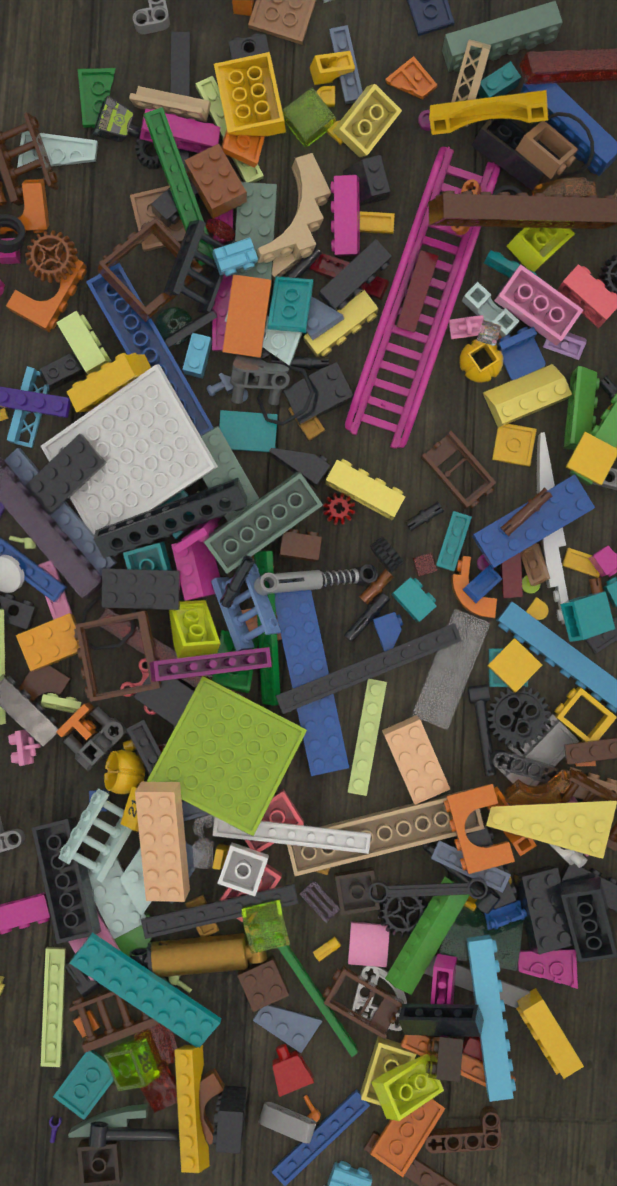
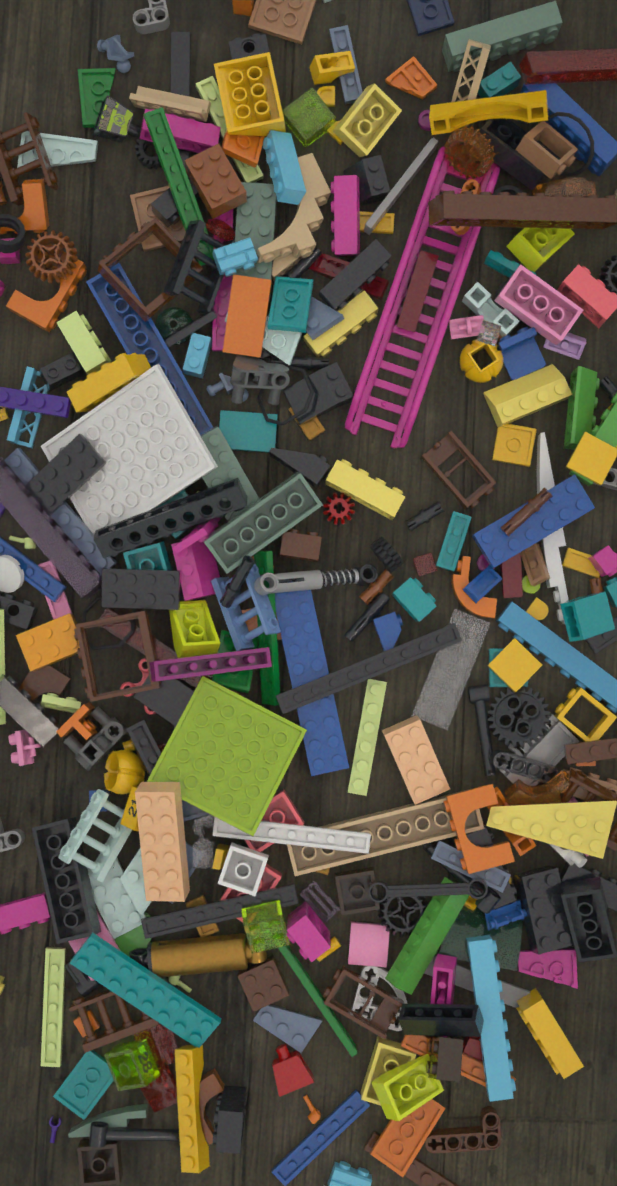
(116, 52): none -> sand blue piece
(284, 167): none -> medium azure brick
(287, 1122): light grey beam -> none
(308, 932): none -> dark pink brick
(400, 186): none -> light grey tile
(474, 149): none -> clear orange gear

